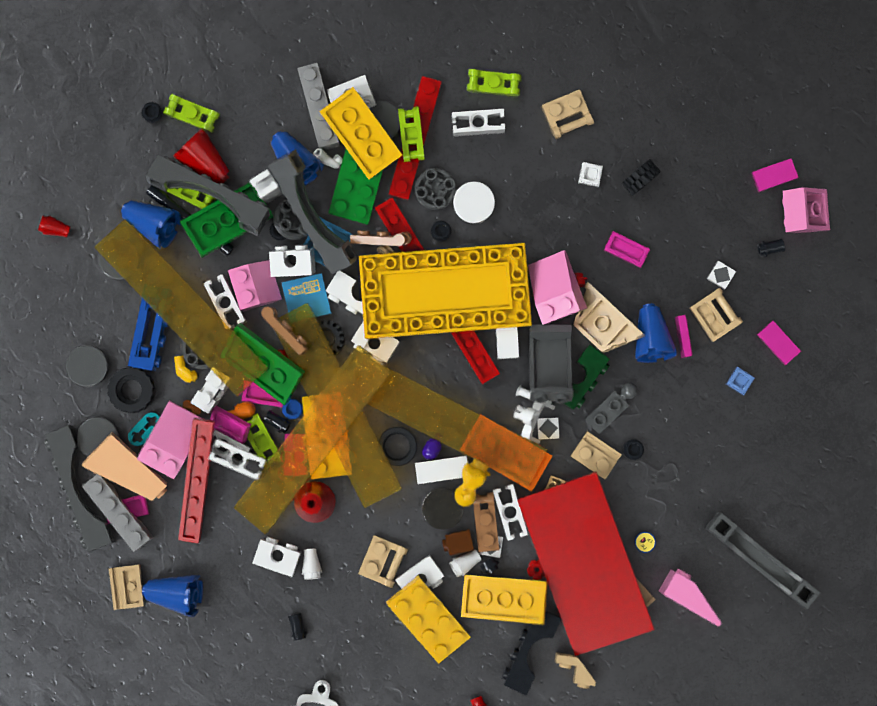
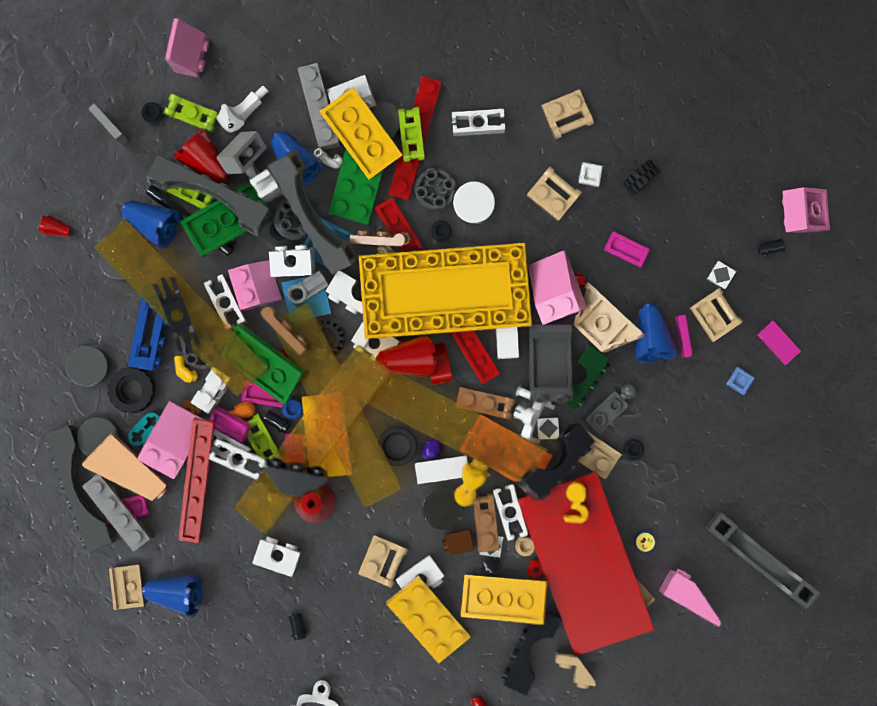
(108, 124): none -> light grey tile
(170, 304): none -> black piece
(186, 49): none -> bright pink slope
(234, 117): none -> white animal
(241, 154): none -> light grey brick
(295, 477): none -> black slope
(309, 287): none -> light grey piece
(311, 565): white cone -> none
(410, 357): none -> red cone
(442, 371): none -> red panel
(464, 563): white cone -> none
(485, 403): none -> medium nougat plate
(494, 82): lime plate -> none
(524, 545): none -> tan plate
(549, 199): none -> tan plate
(573, 444): none -> black arch
(577, 492): none -> yellow leg
(774, 175): dark pink tile -> none

